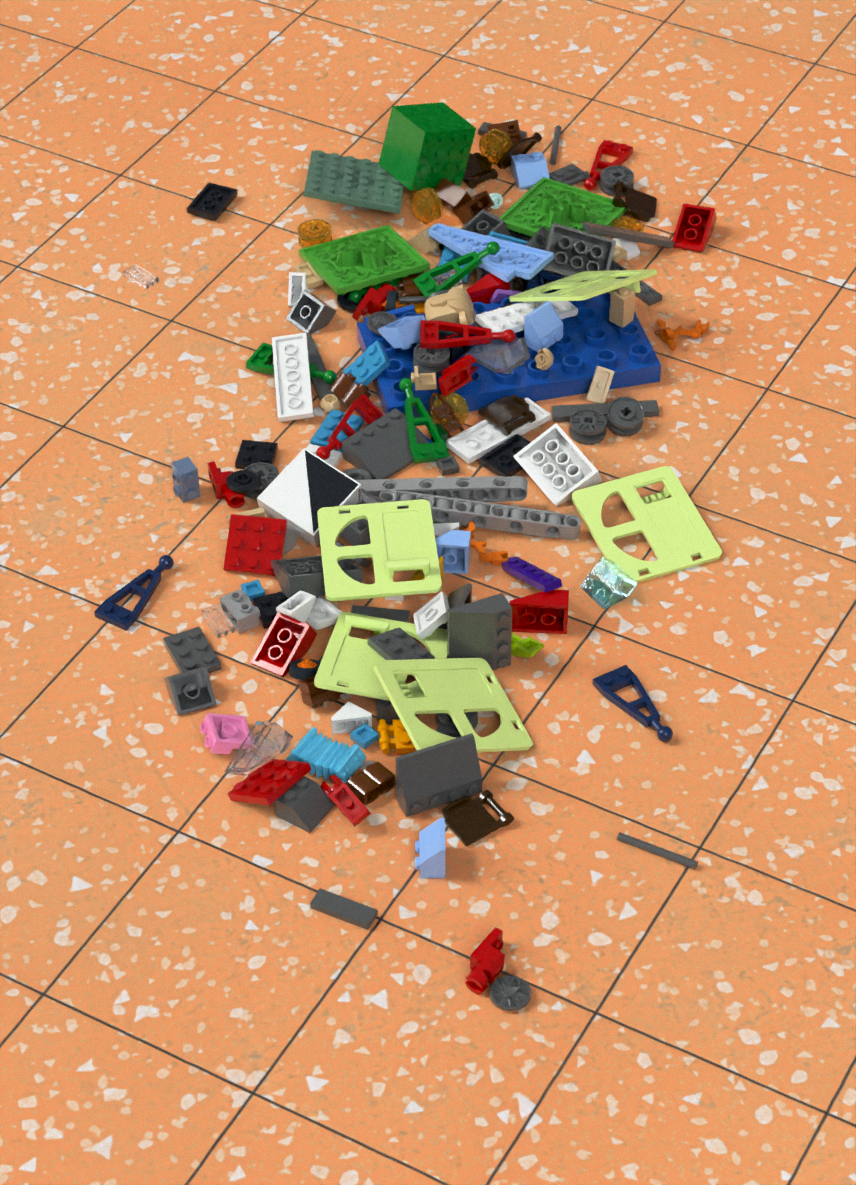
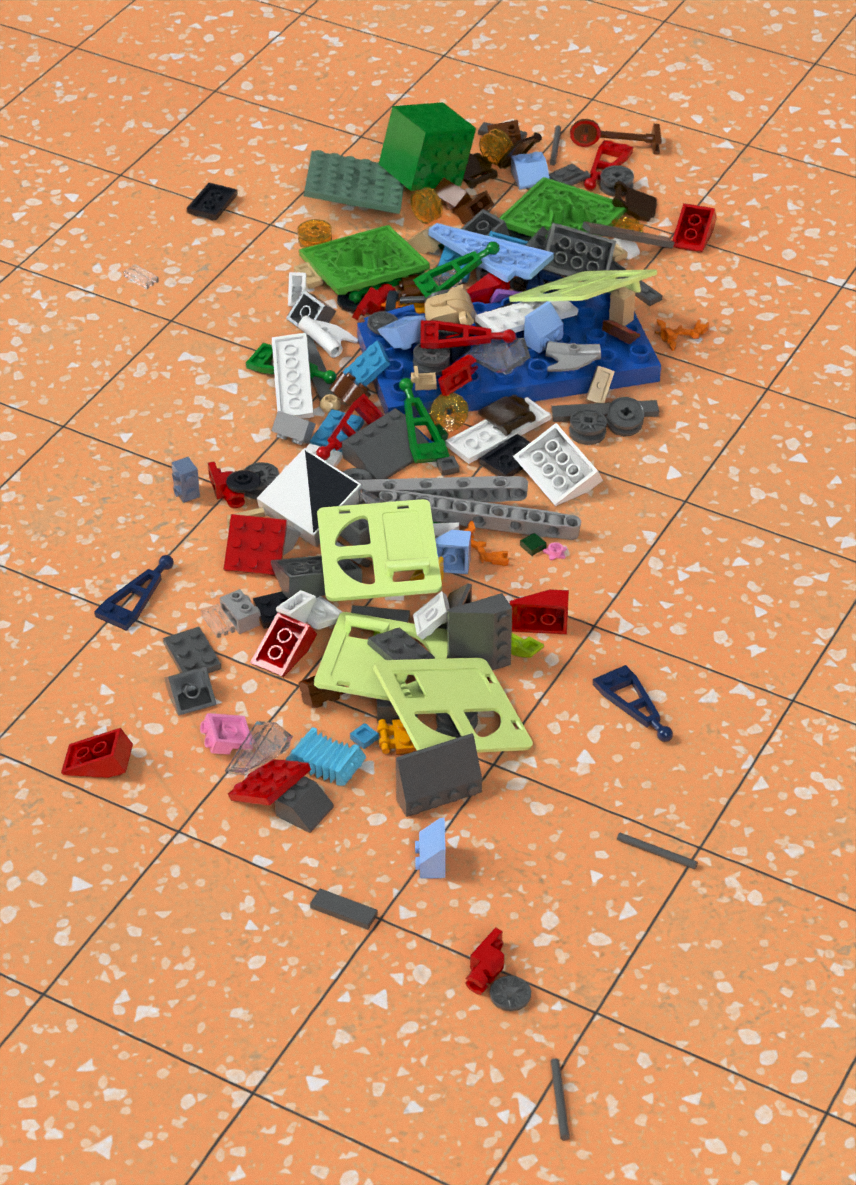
(99, 755): none -> red slope
(253, 589): dark azure plate -> none
(255, 452): black plate -> none
(293, 427): none -> light grey brick
(303, 668): black wheel -> none
(326, 335): none -> white pin
(345, 800): red plate -> none
(349, 719): white slope -> none
(371, 782): reddish brown brick -> none
(443, 411): reddish brown piece -> none
(471, 820): dark brown piece -> none
(497, 200): light aqua plate -> none
(531, 574): dark purple plate -> none
(533, 544): none -> dark green tile
(544, 359): tan plate -> none
(555, 550): none -> bright pink plate
(560, 1100): none -> dark grey bar
(572, 355): none -> light grey pin
(587, 133): none -> reddish brown piece
(608, 583): clear light blue slope -> none
(619, 331): none -> reddish brown slope
(664, 519): yellowish green door -> none

